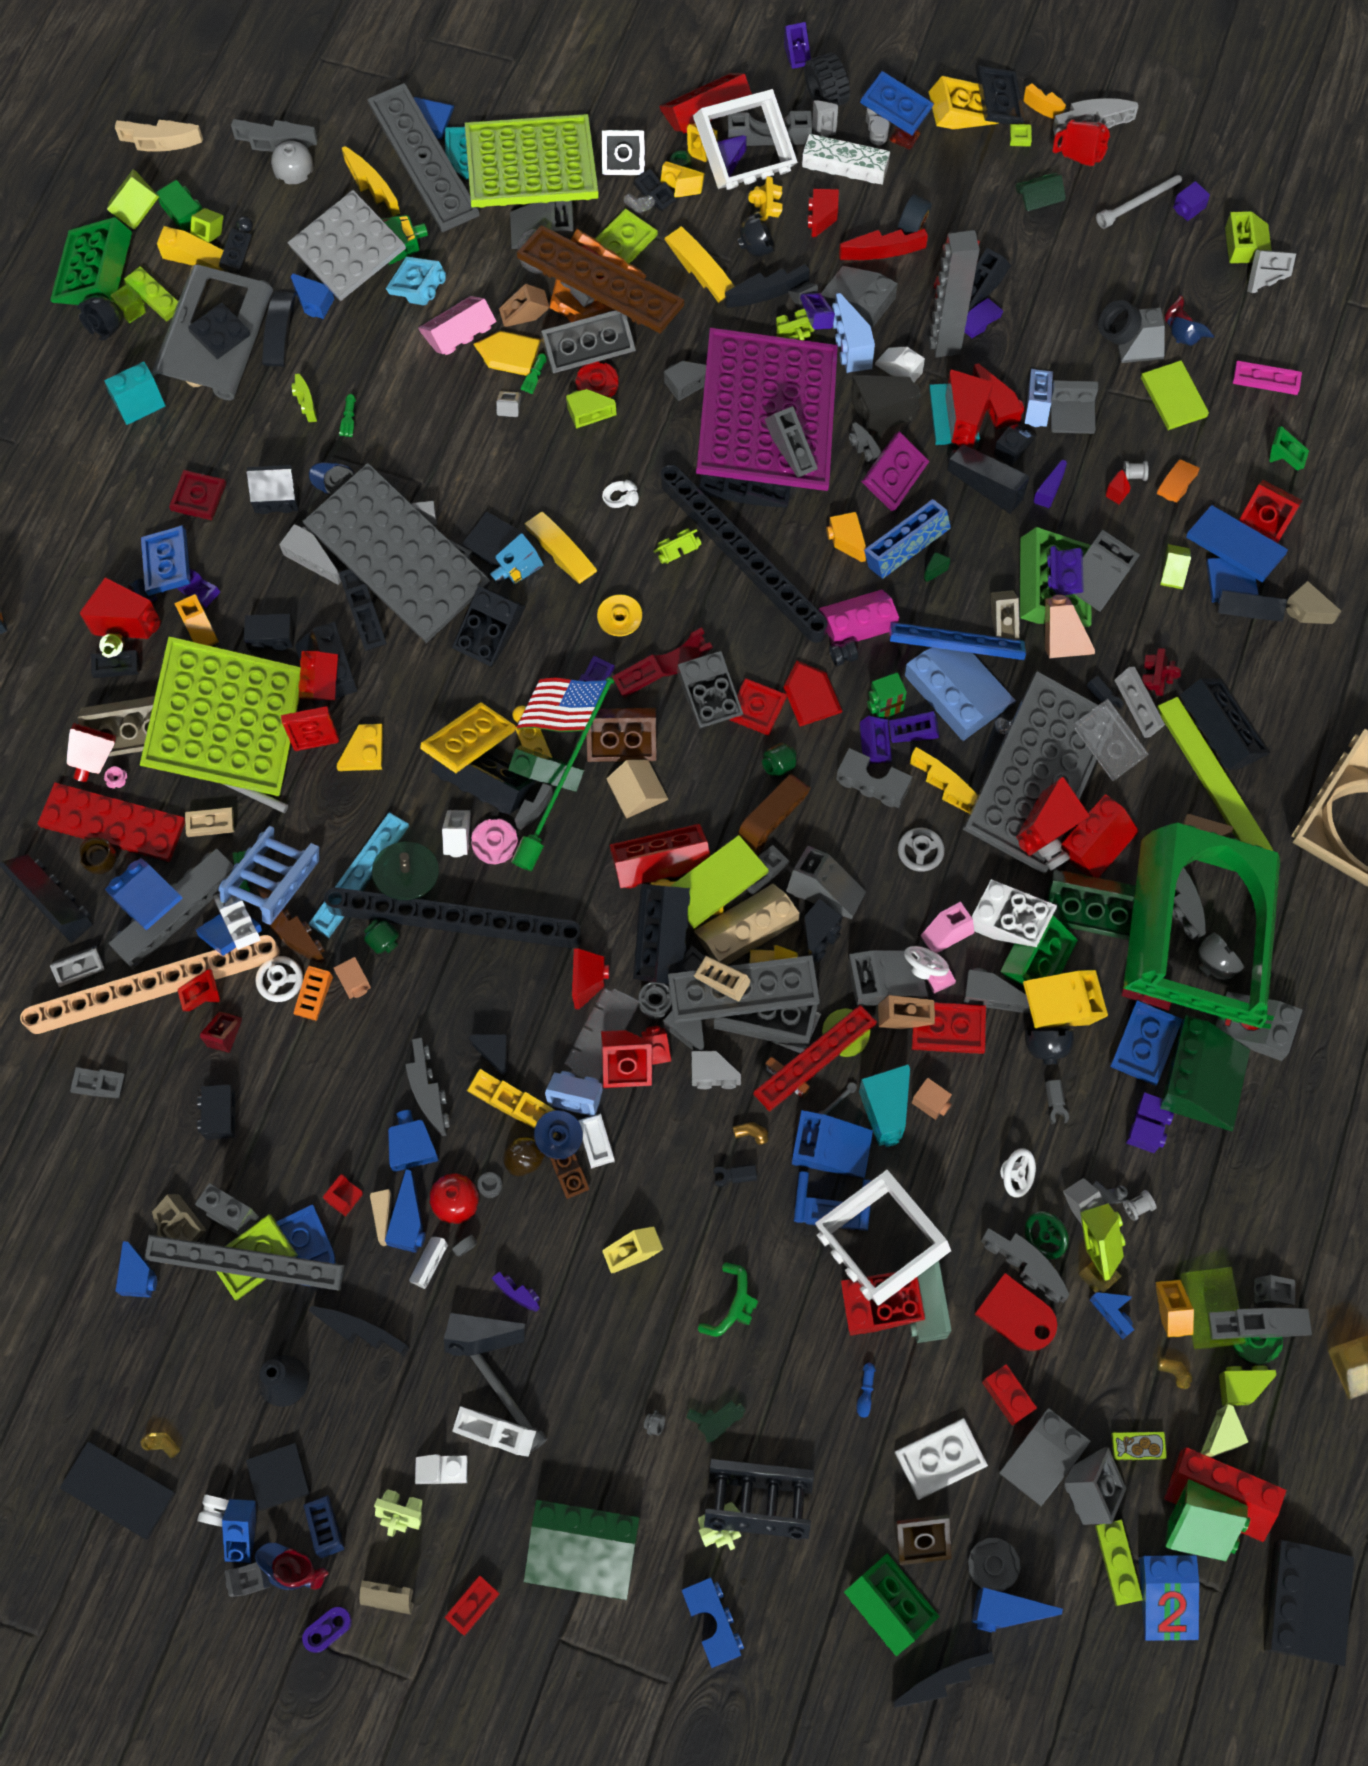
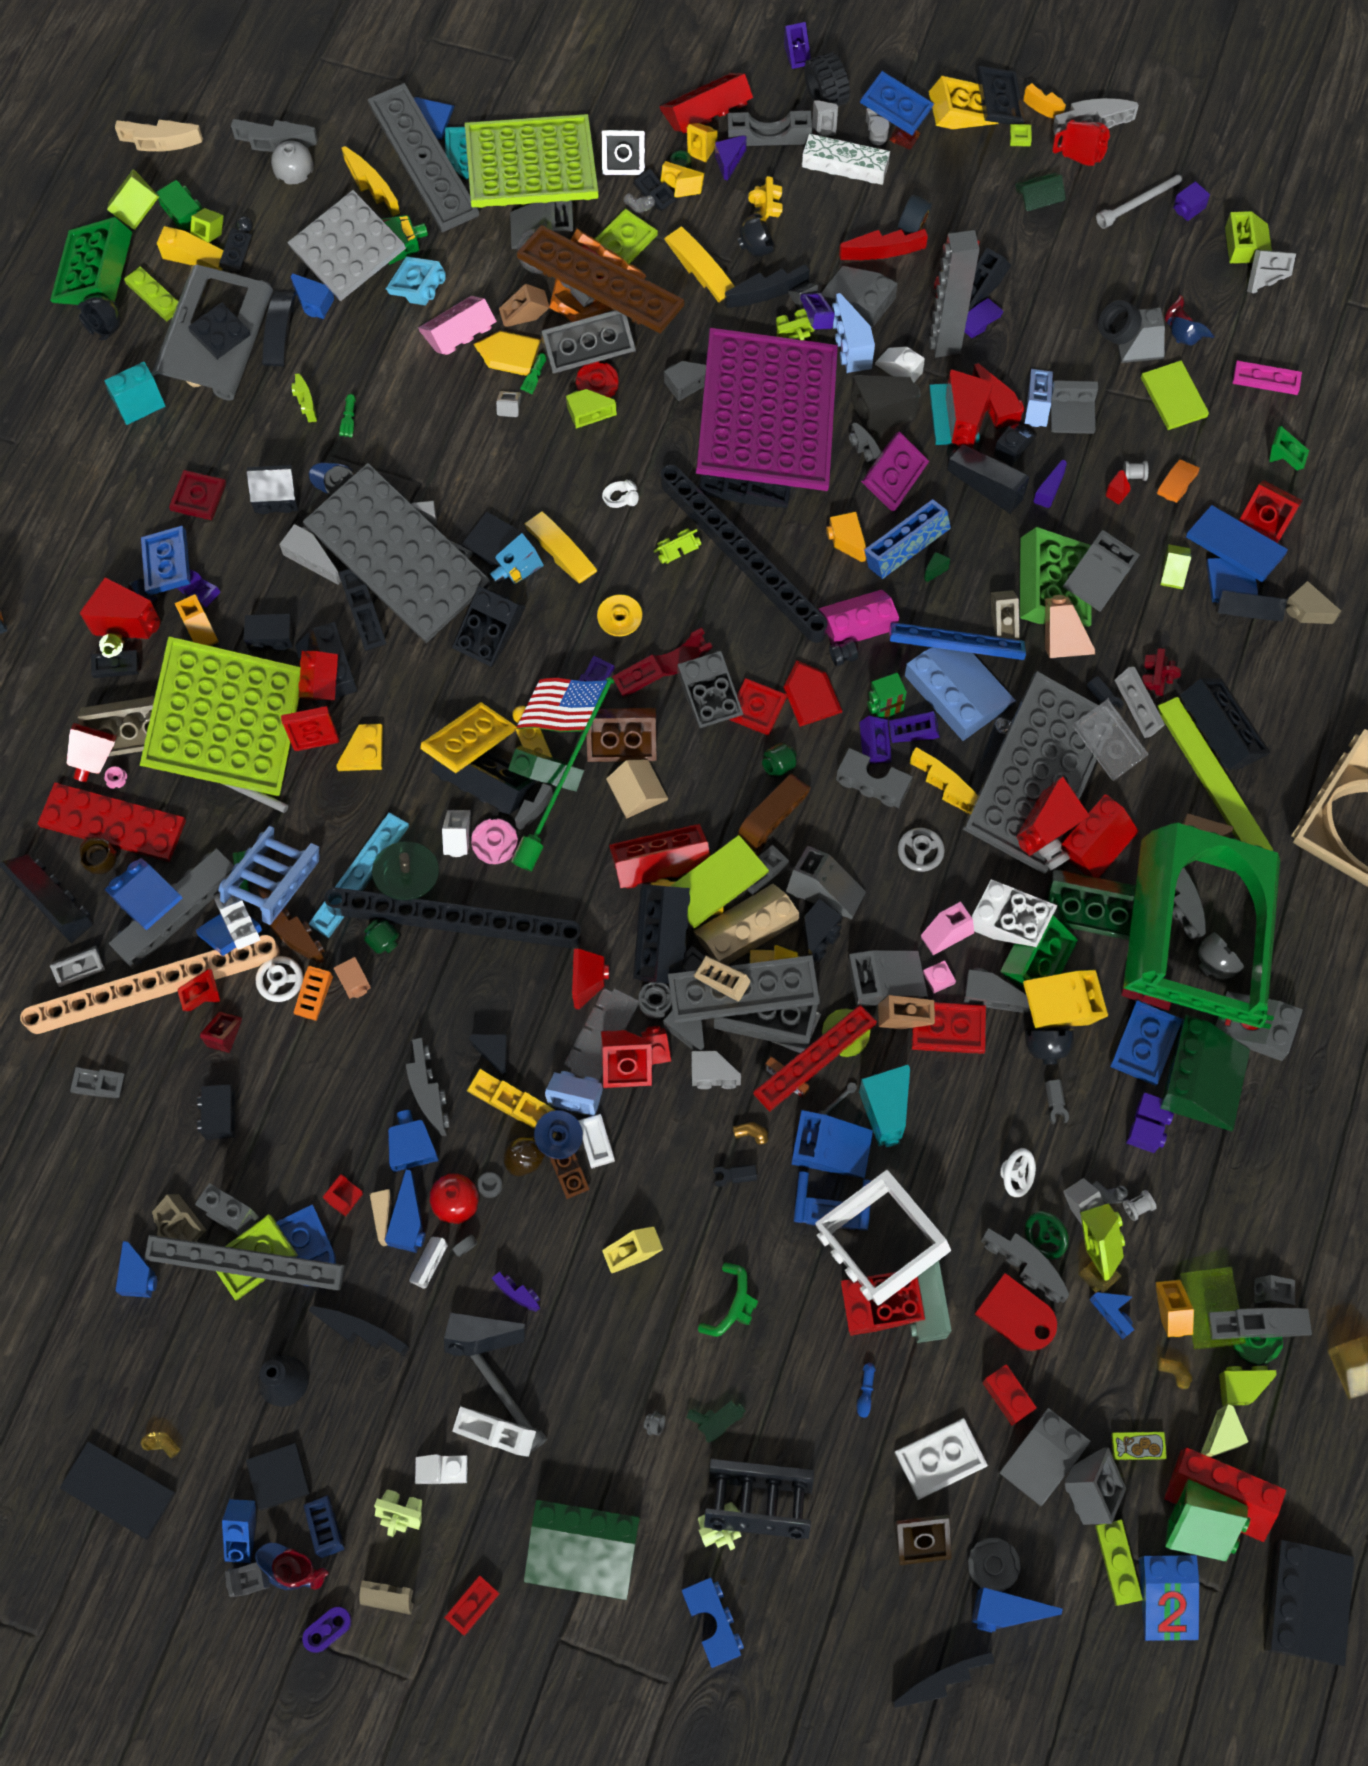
(129, 302): clear neon green panel -> none
(209, 822): tan plate -> none
(213, 1510): white wheel -> none
(776, 126): white window -> none
(791, 441): dark grey slope -> none
(824, 210): red slope -> none
(891, 1604): green slope -> none
(924, 965): white piece -> none
(932, 1099): nougat brick -> none
(1066, 571): dark purple bracket -> none

